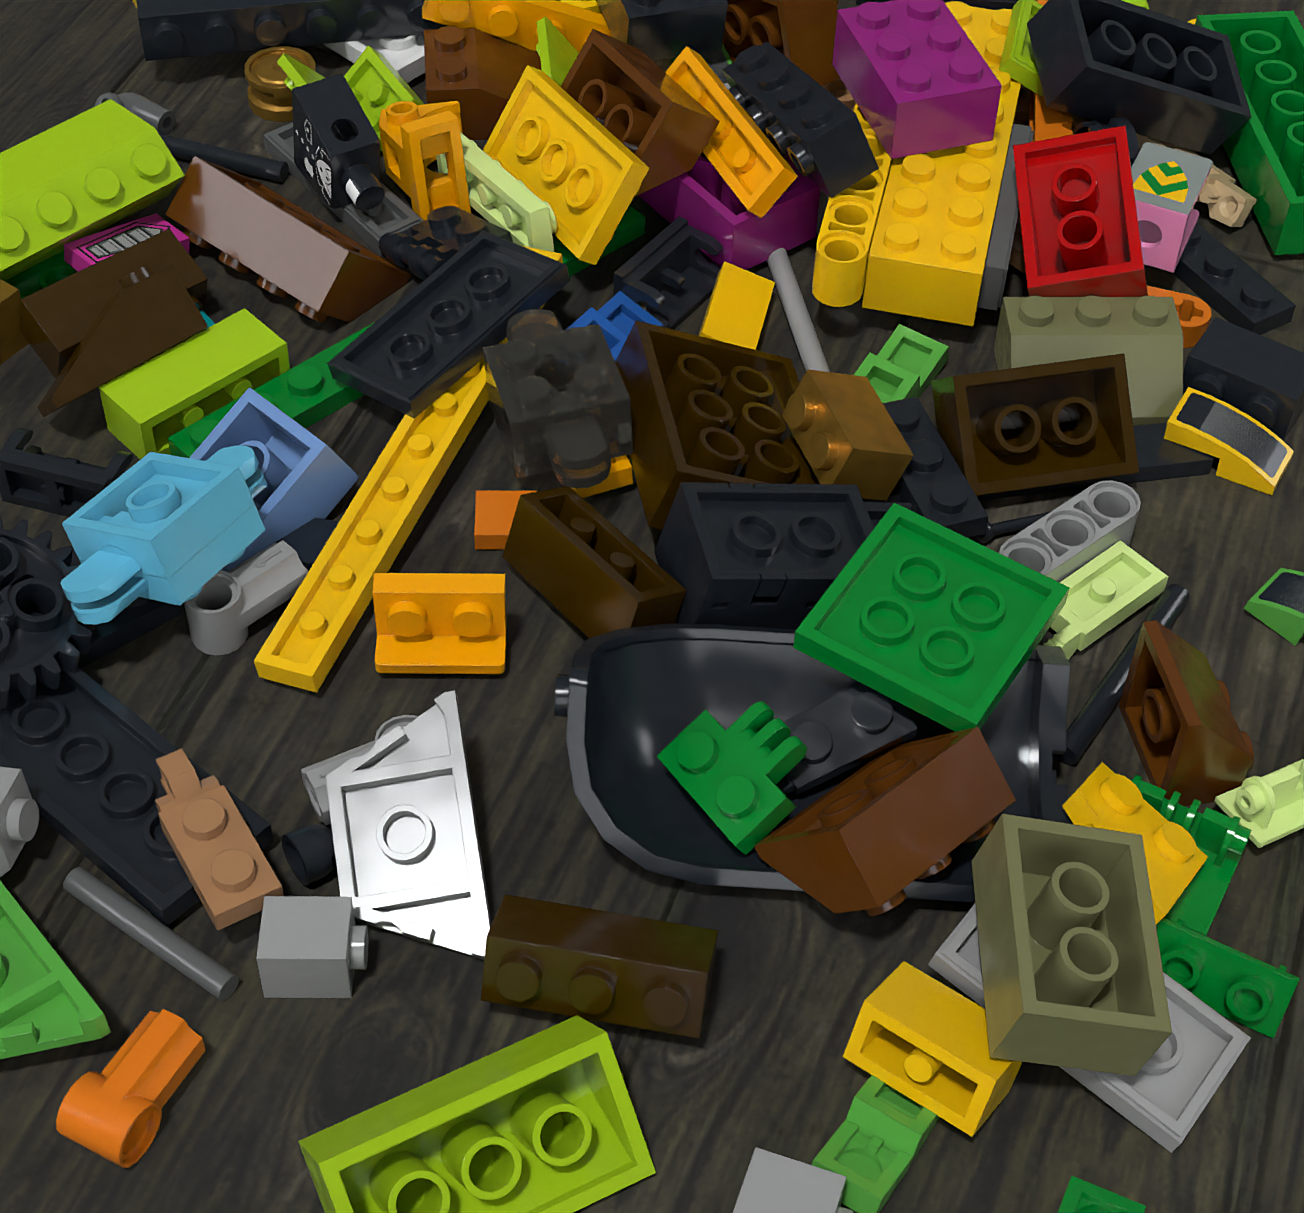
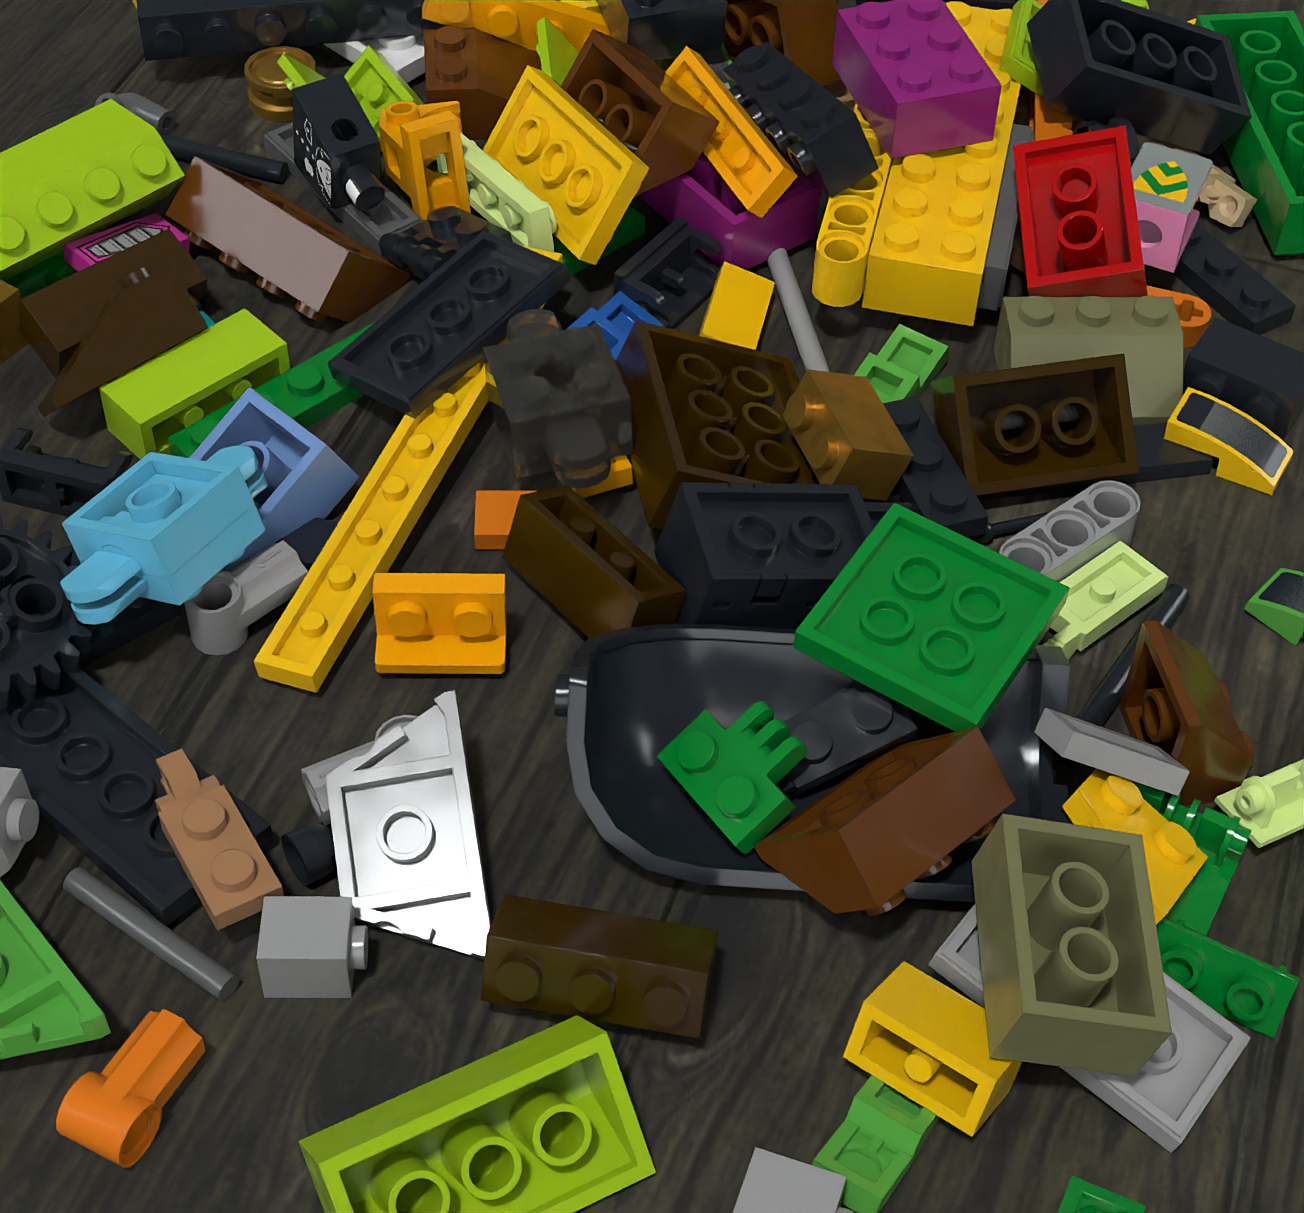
(1111, 751): none -> light grey tile

